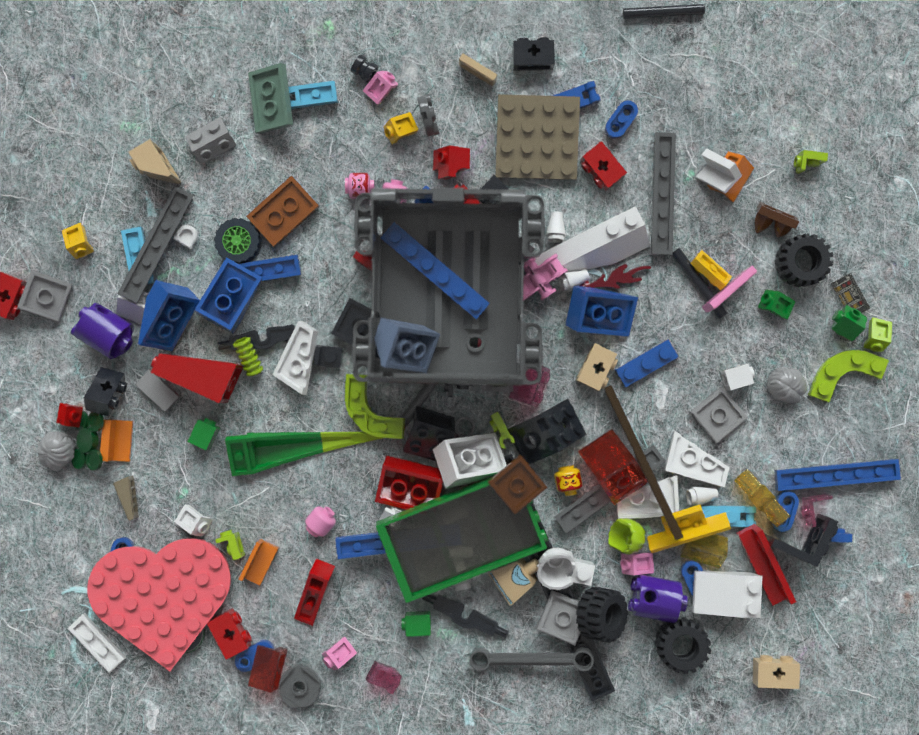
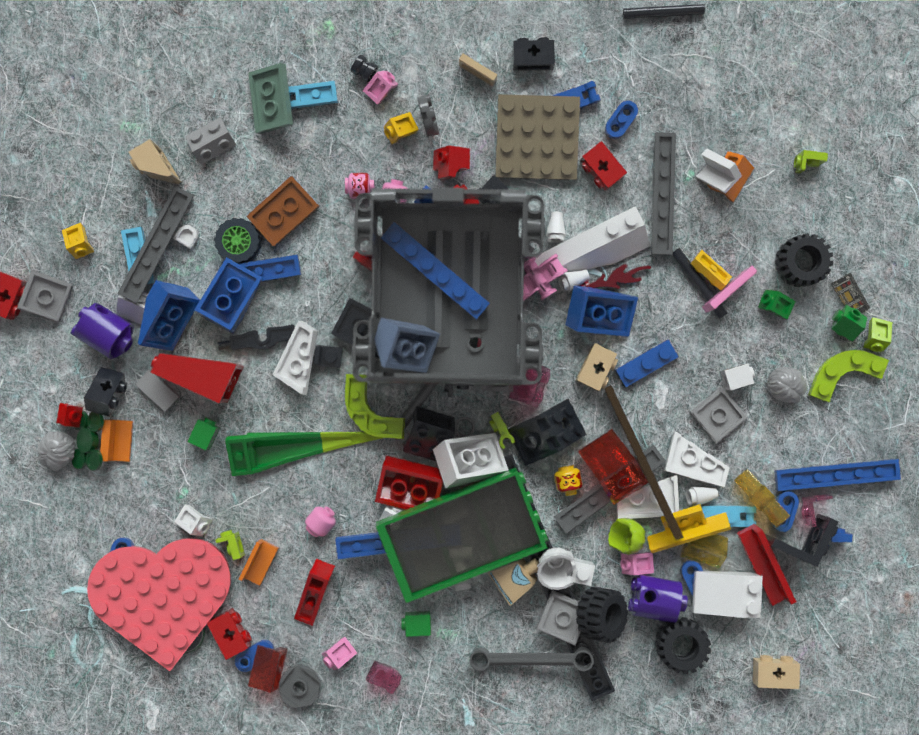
(97, 643): white tile -> none
(126, 492): dark tan slope -> none
(248, 356): lime piece -> none
(475, 620): black piece -> none
(517, 484): reddish brown tile -> none
(767, 214): reddish brown tile -> none

